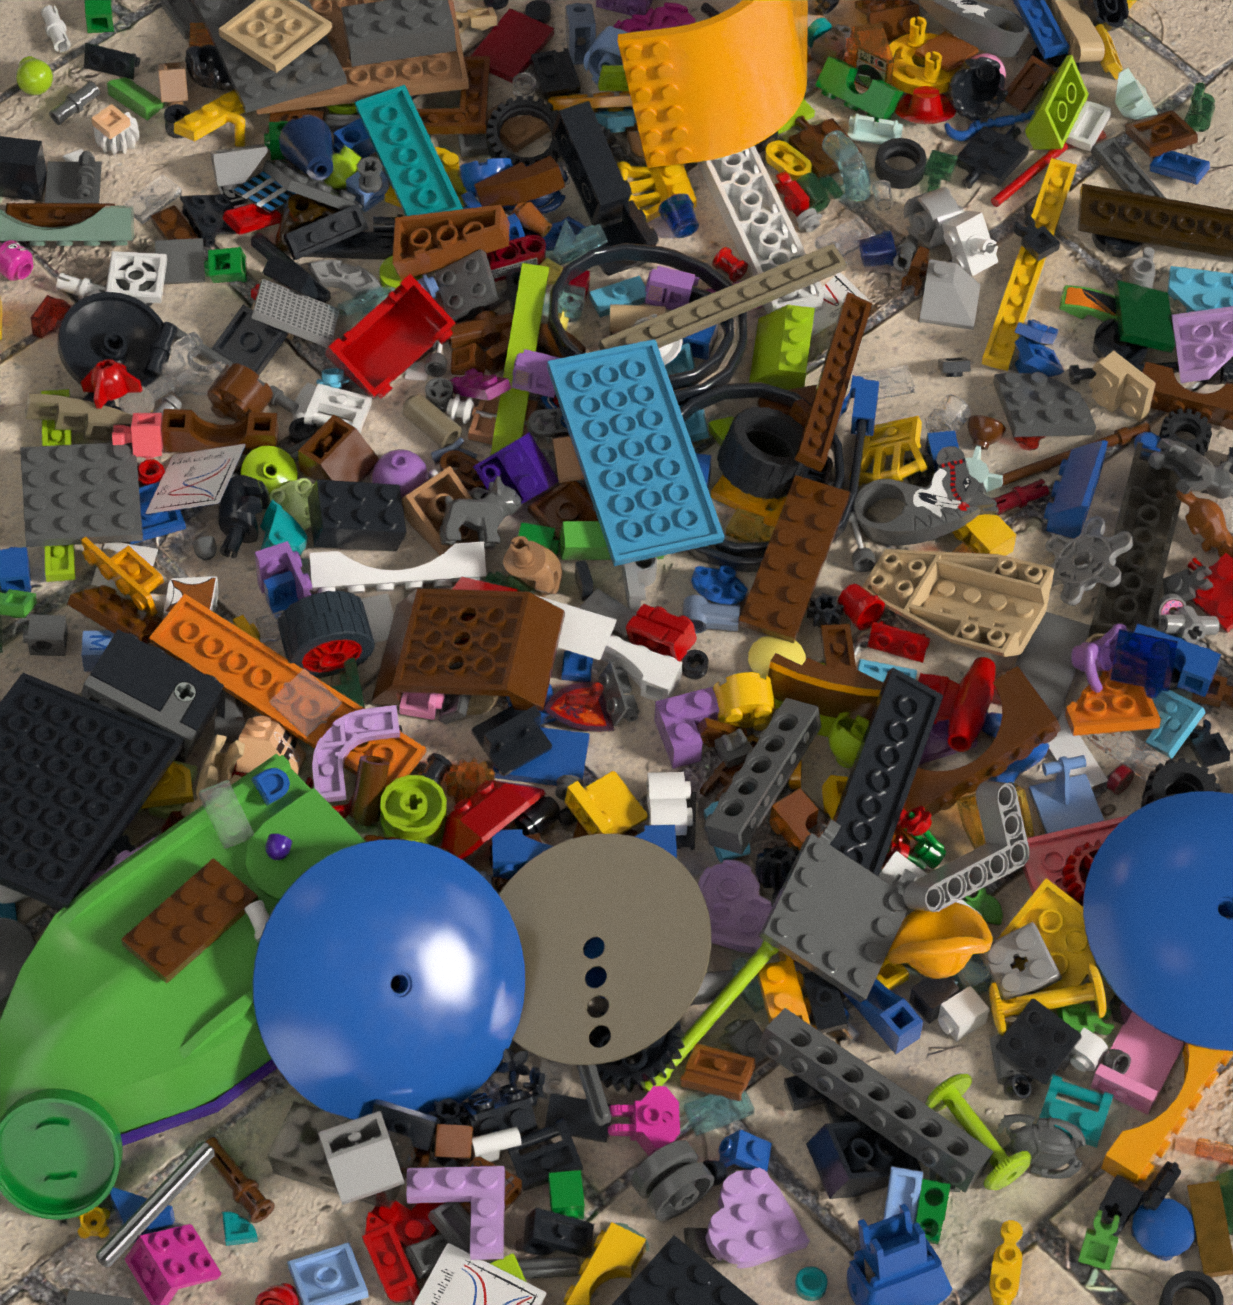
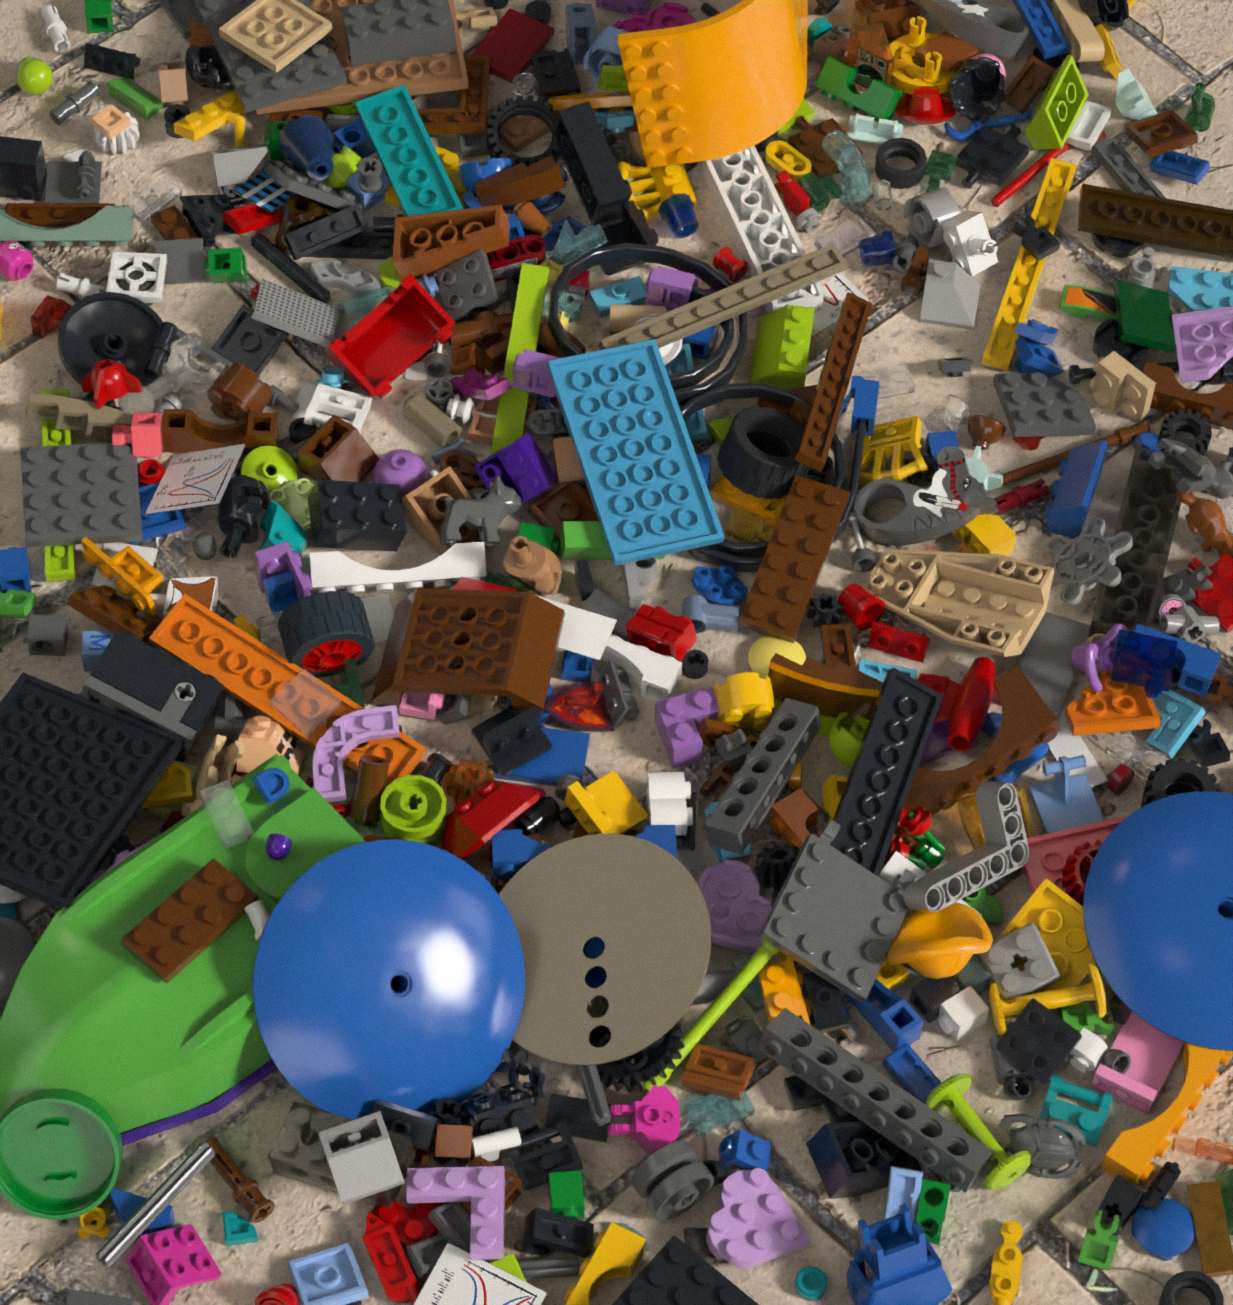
(290, 276): black slope -> none
(911, 1072): none -> blue plate

